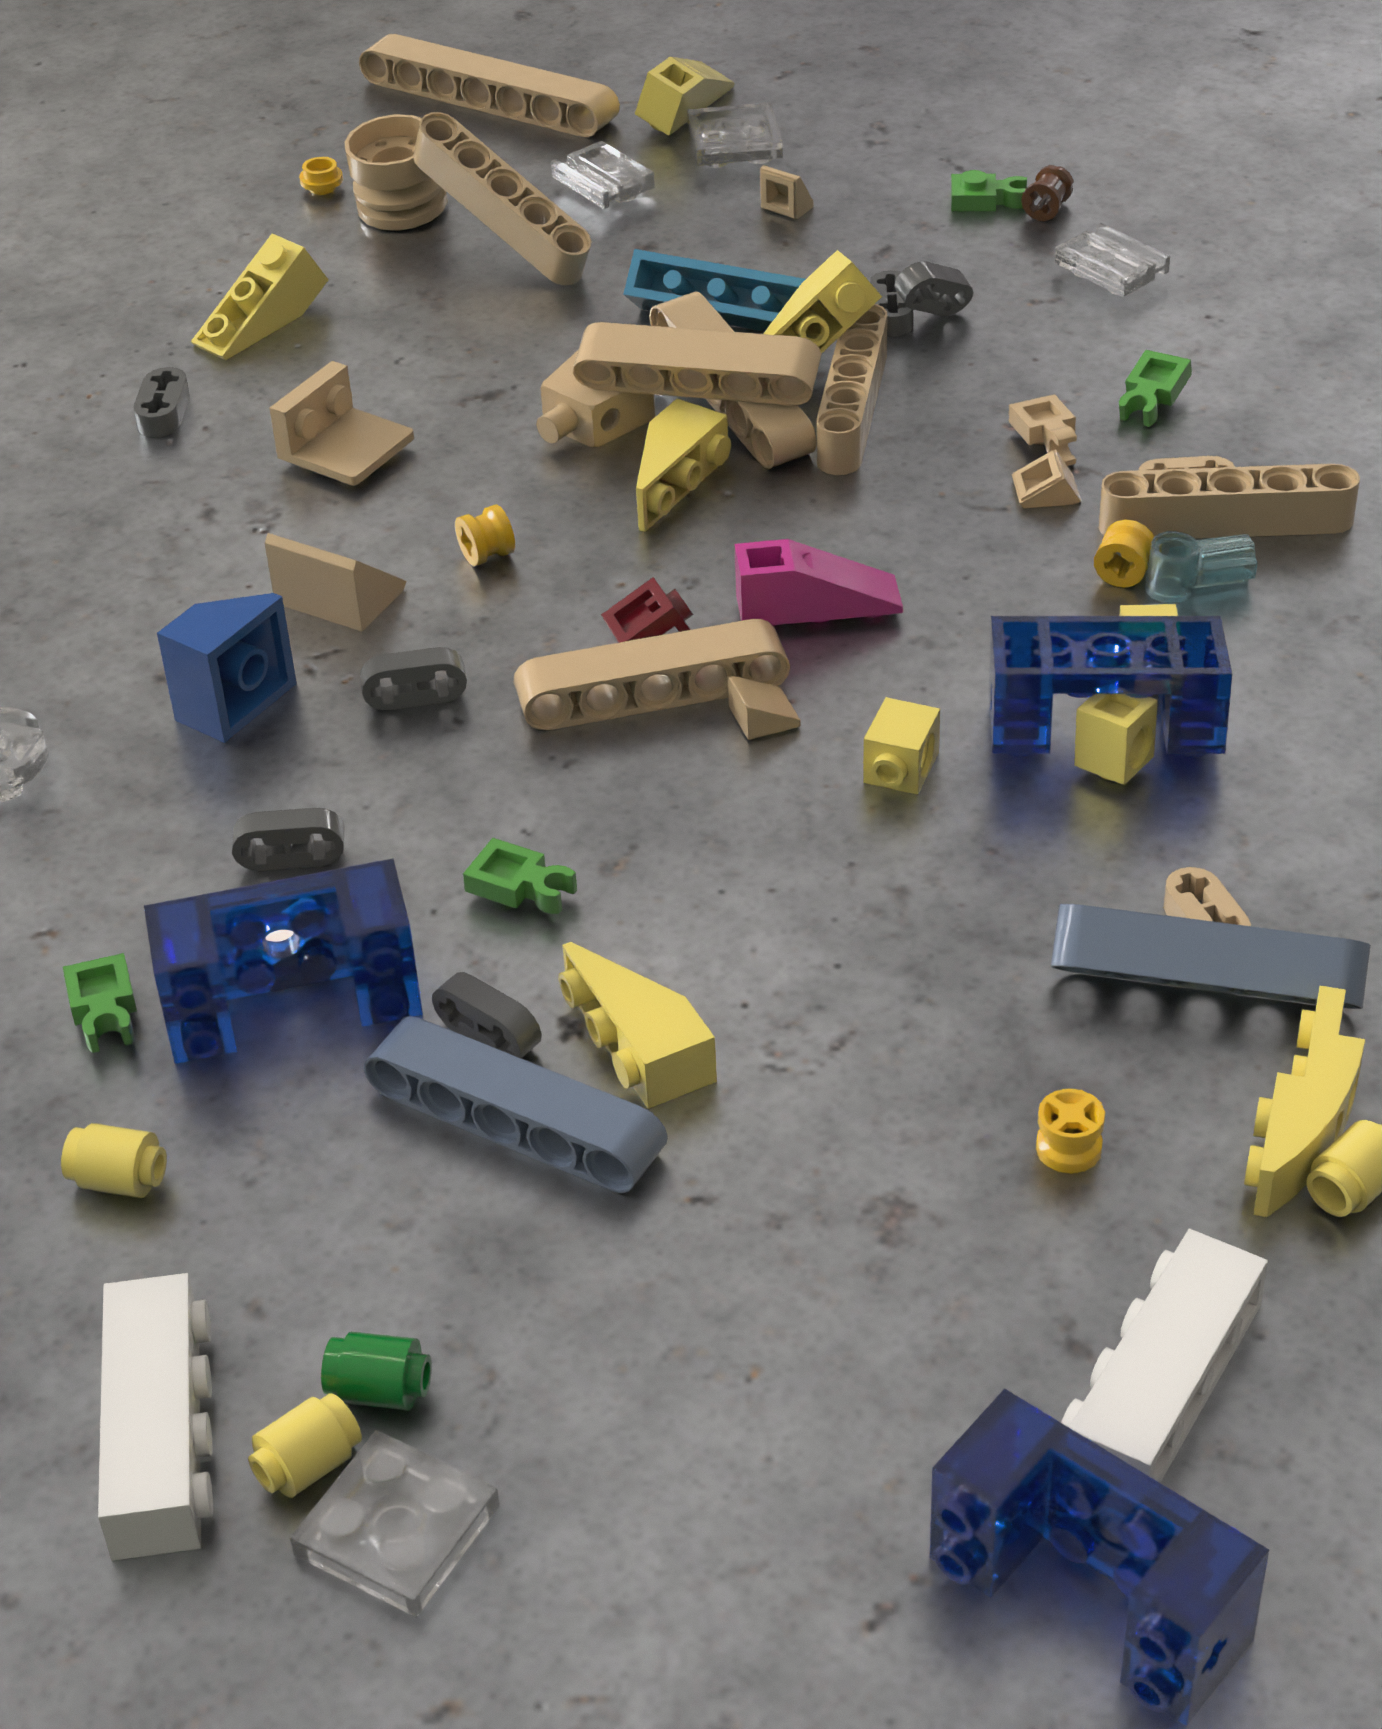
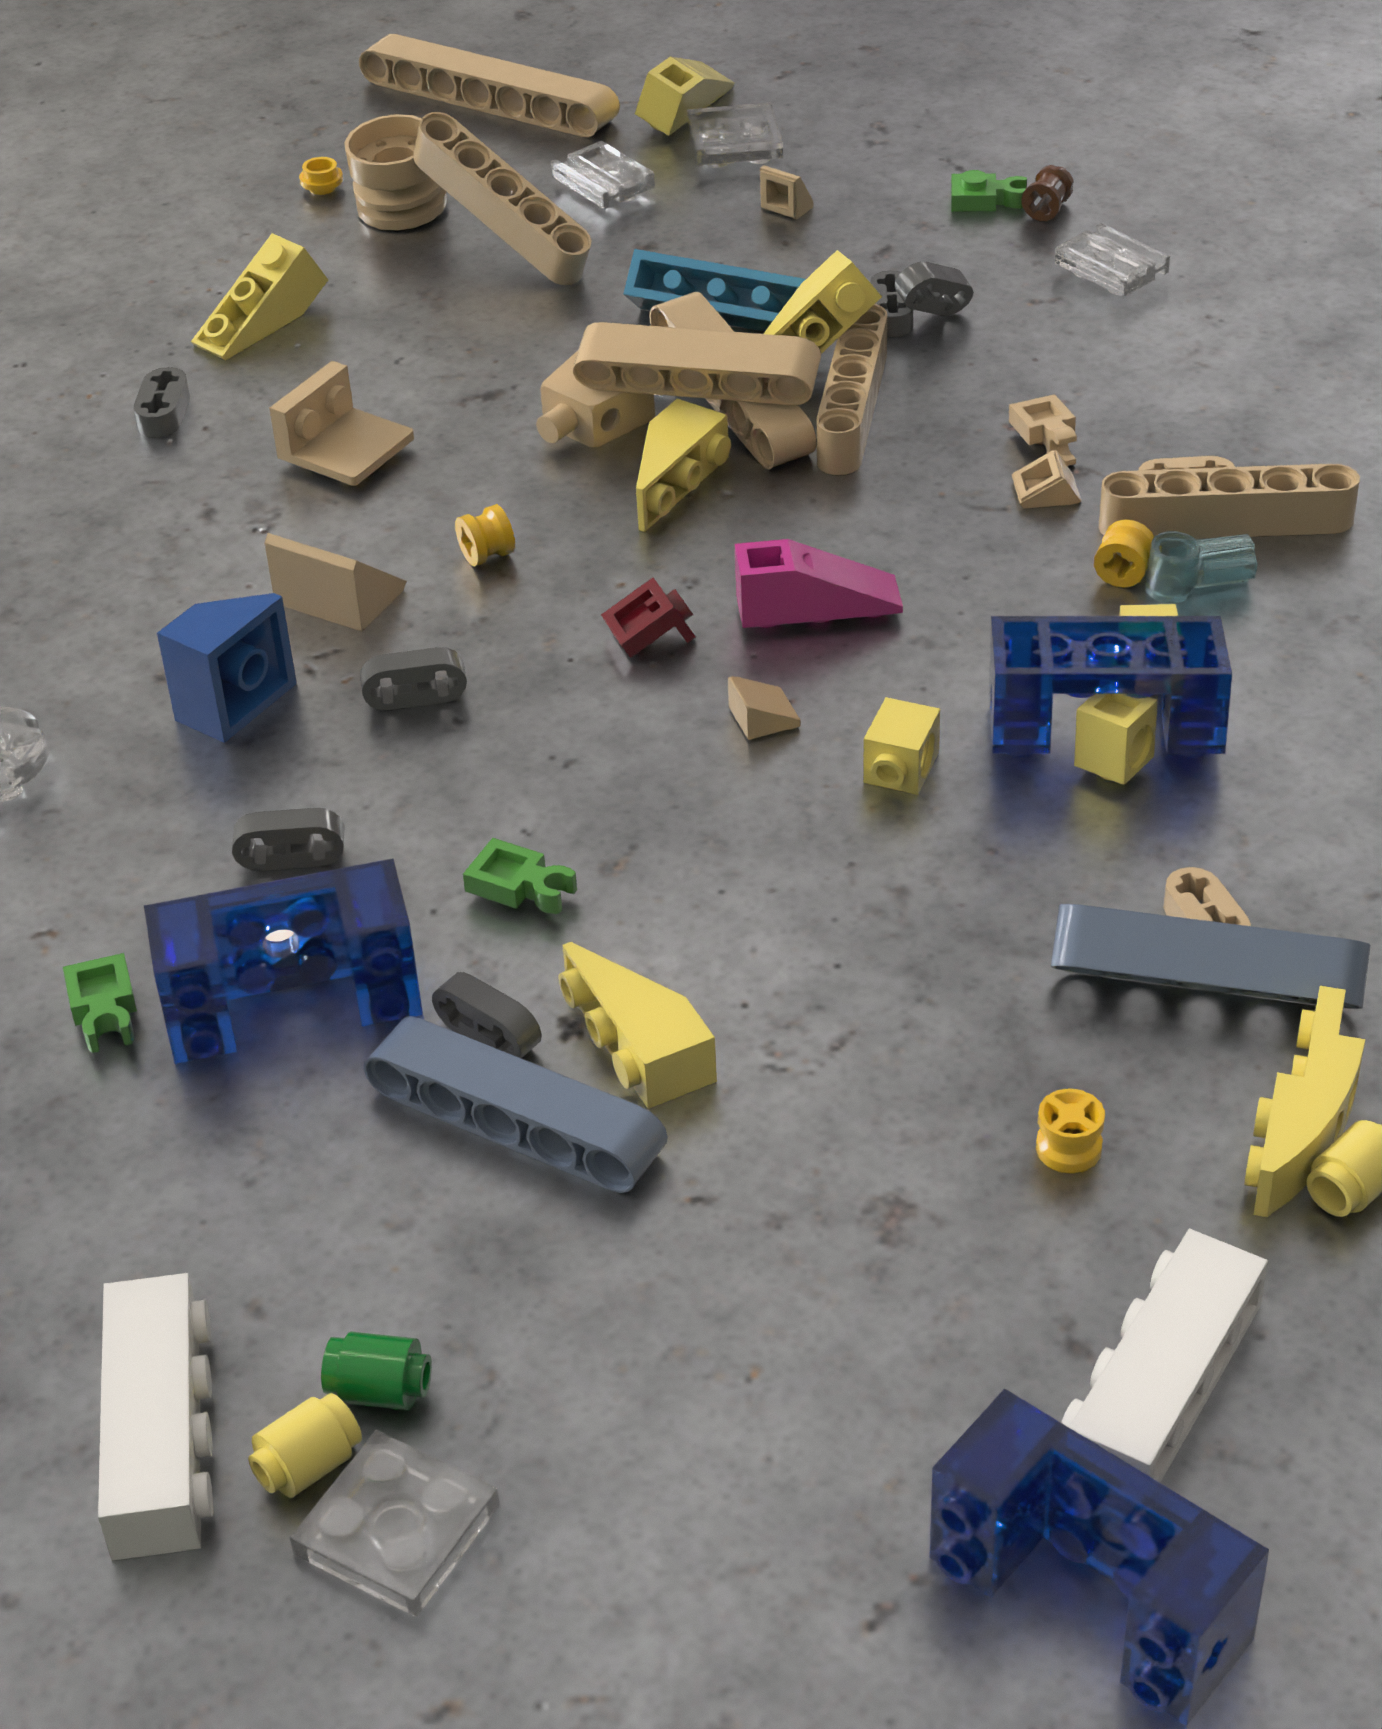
(113, 1160): light yellow brick -> none
(647, 674): tan beam -> none
(1154, 381): bright green plate -> none

